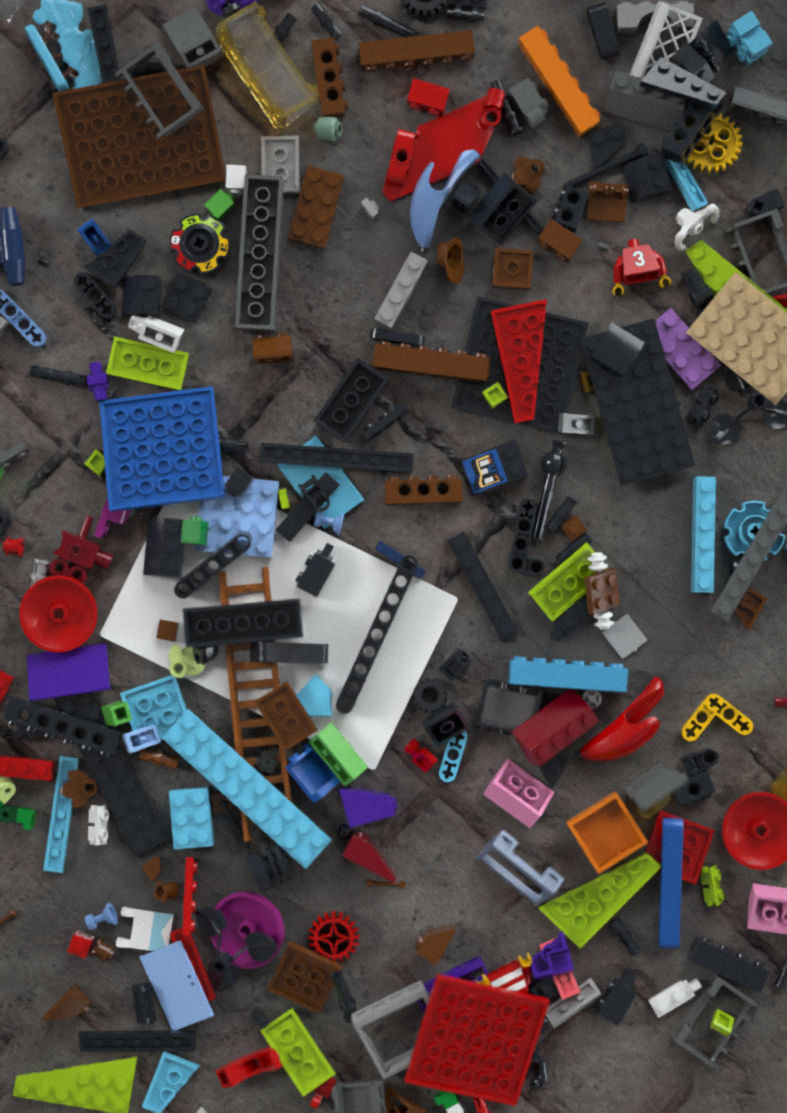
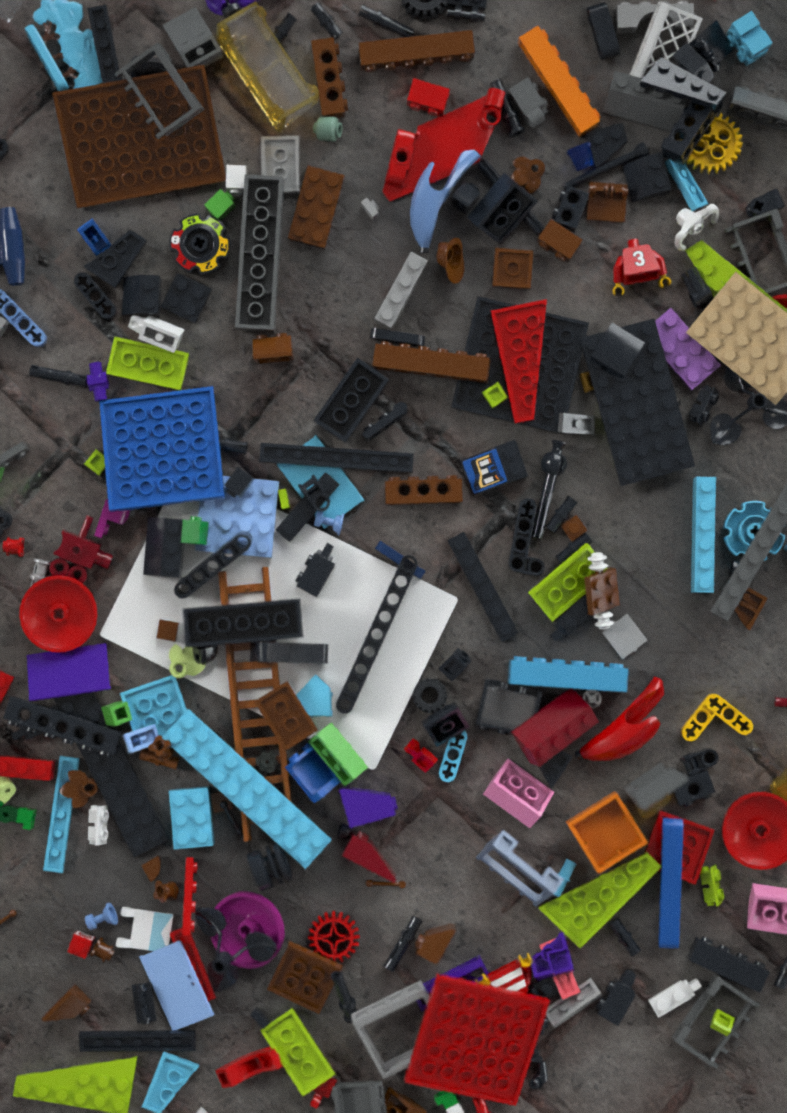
(162, 748): none -> reddish brown brick
(401, 946): none -> black pin
(565, 873): none -> medium azure axle
(581, 156): none -> clear blue piece

